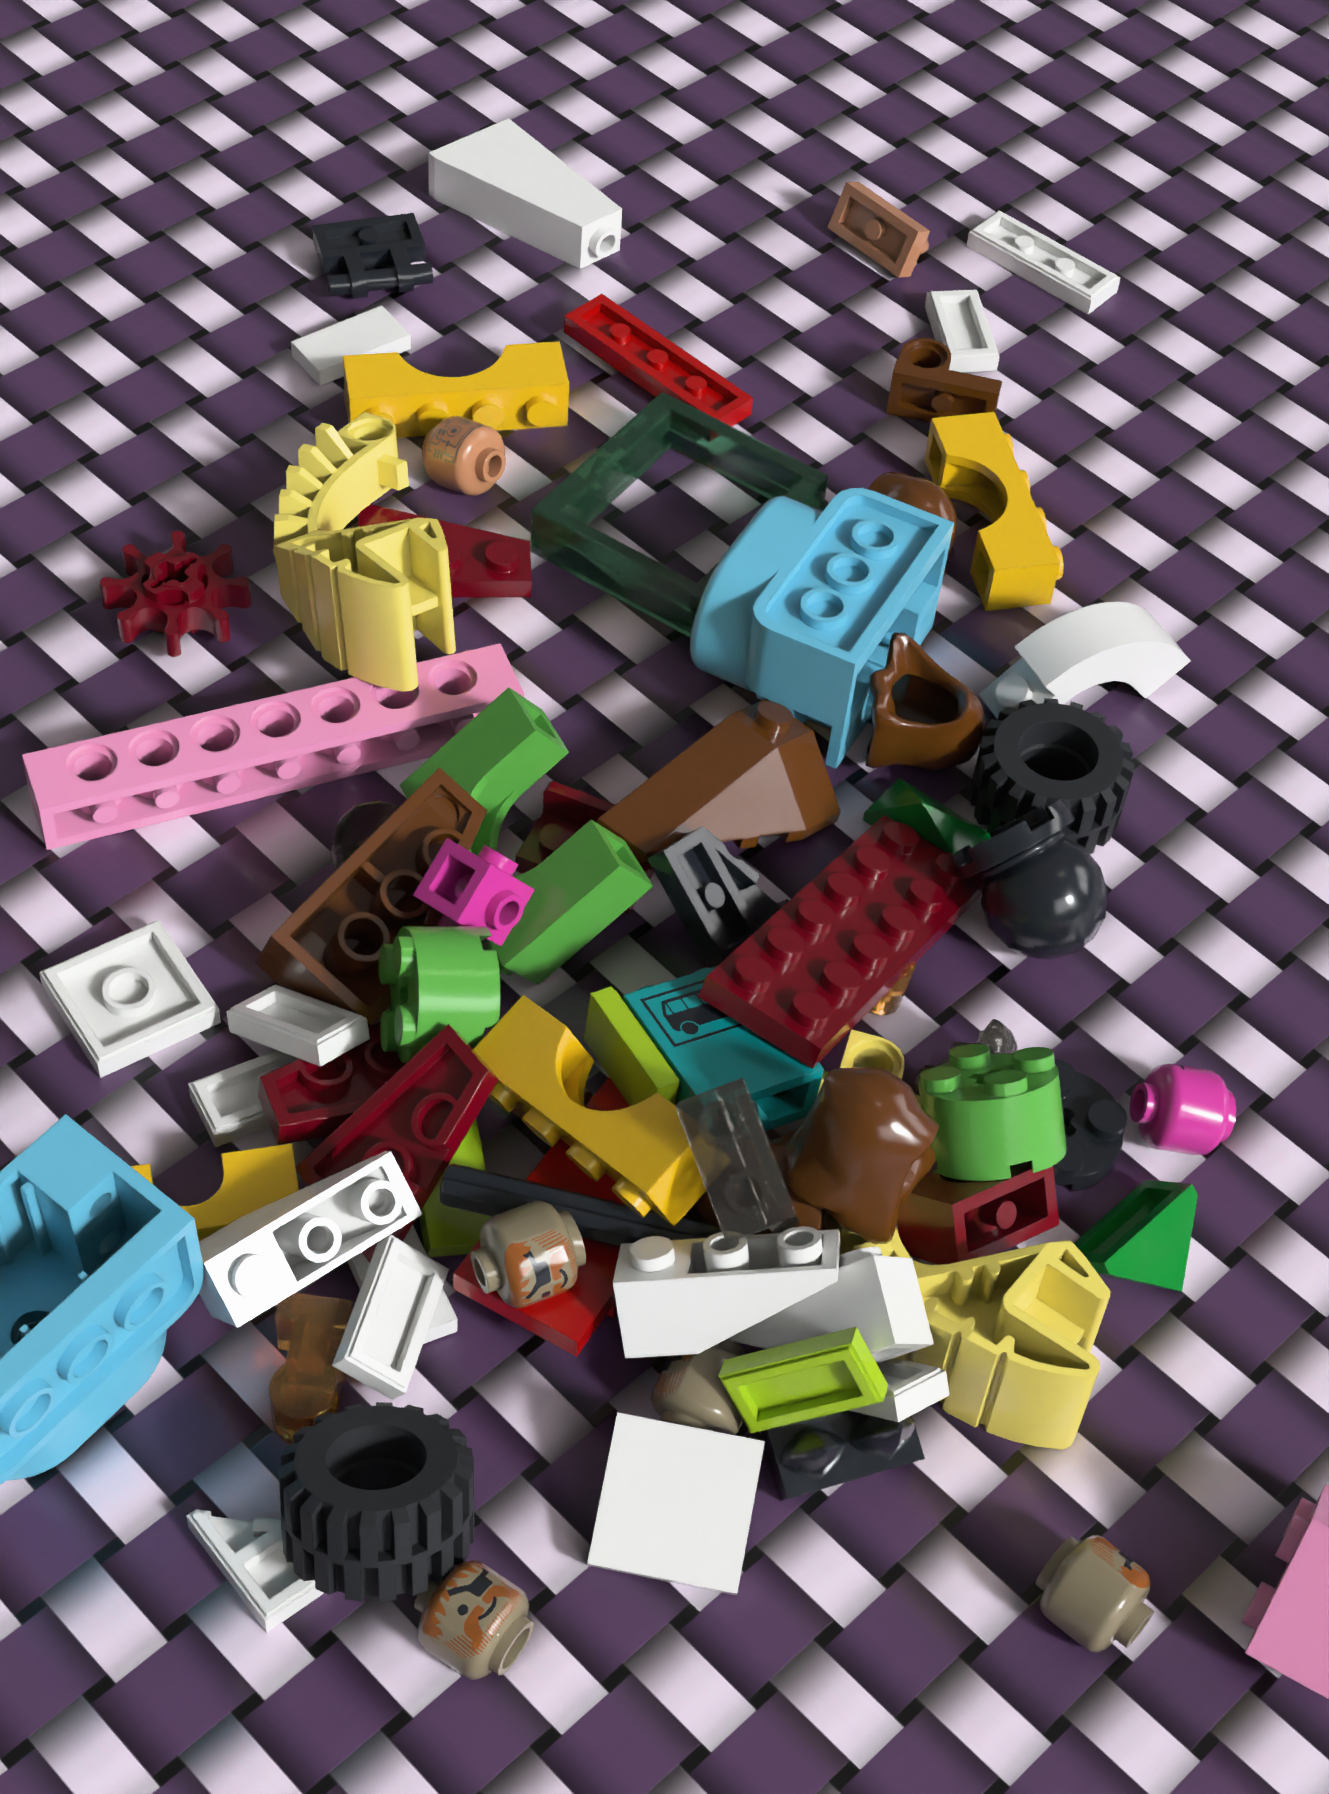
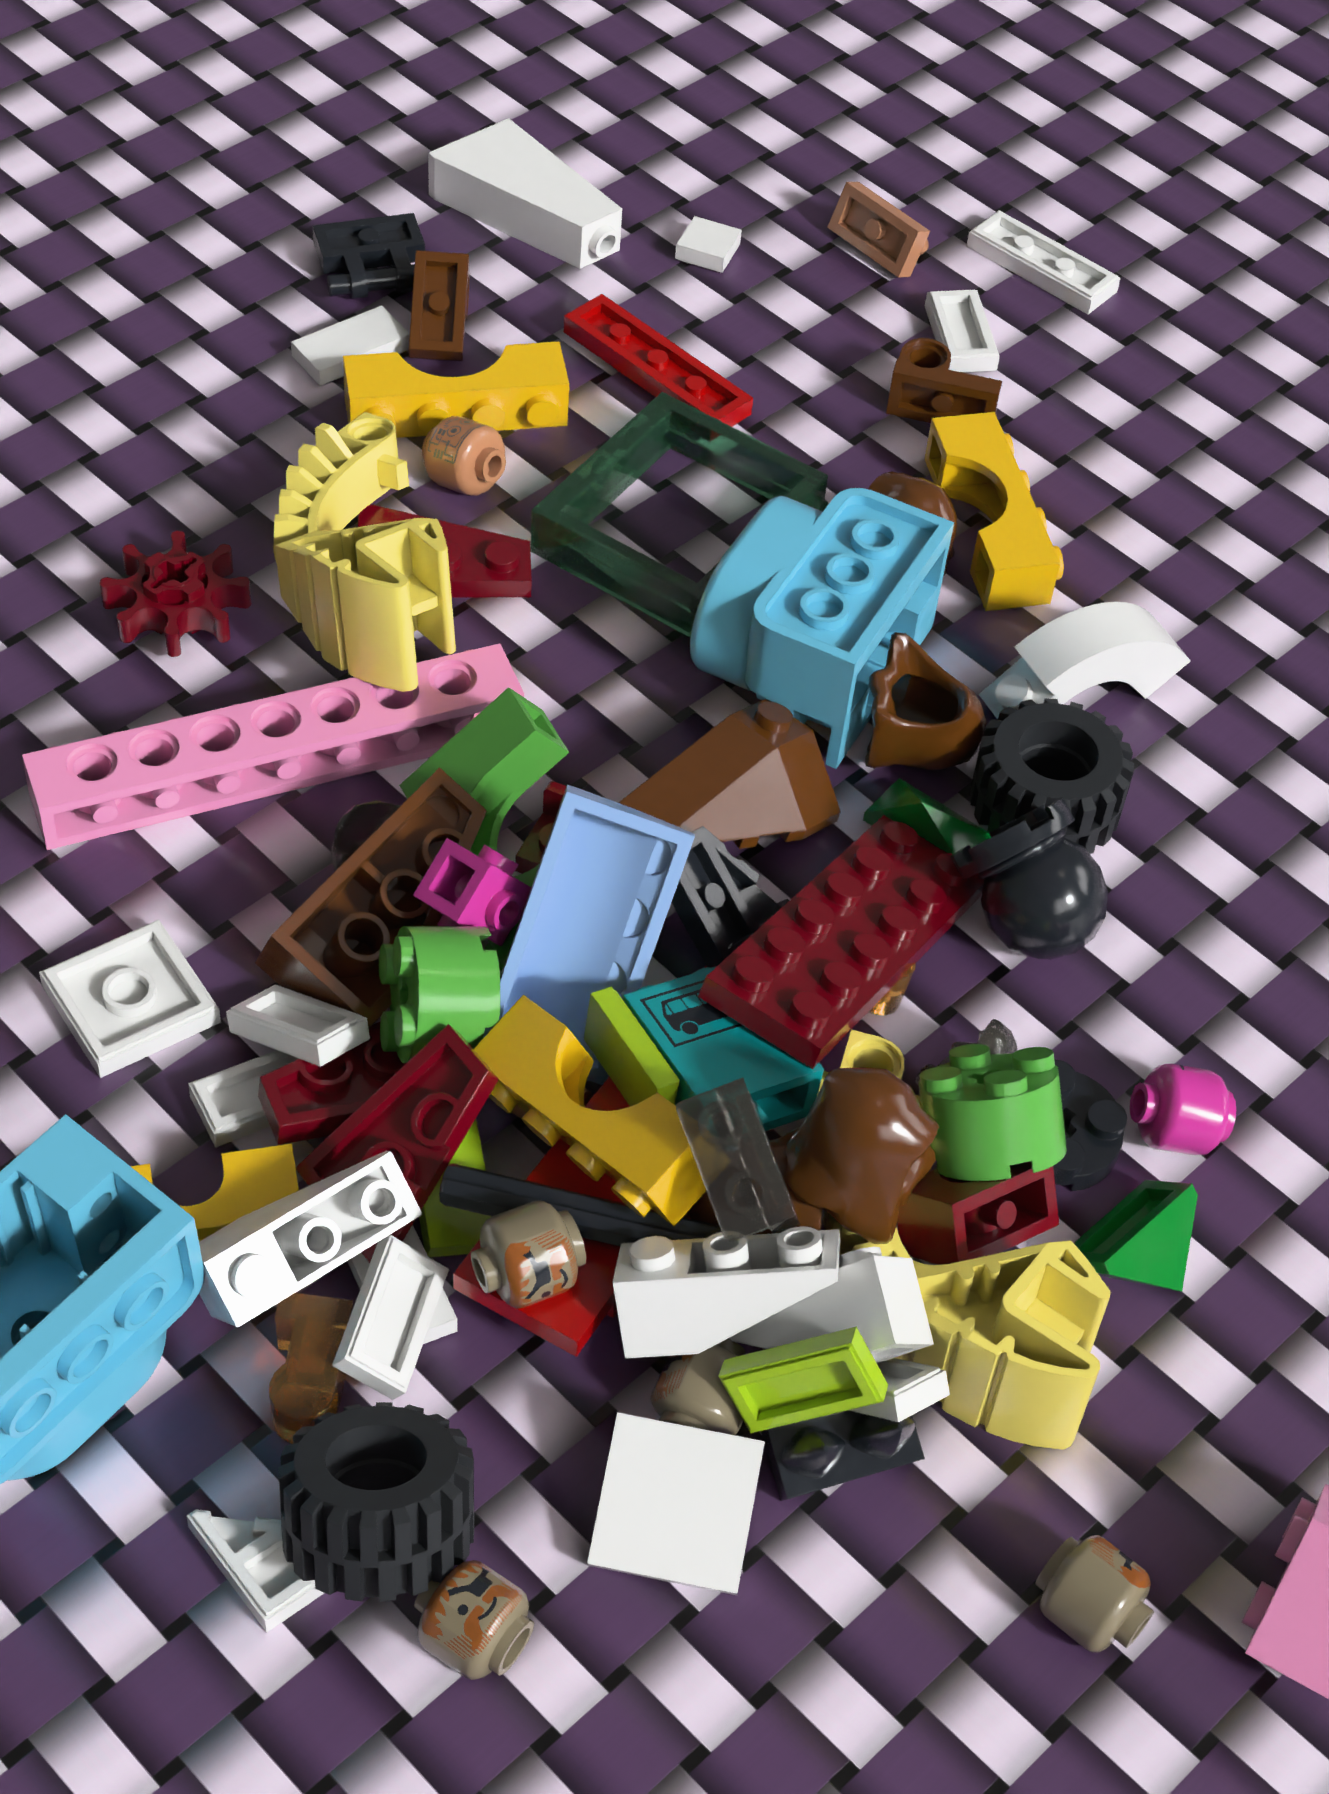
(439, 305): none -> reddish brown plate
(593, 909): none -> light blue slope
(708, 244): none -> white tile

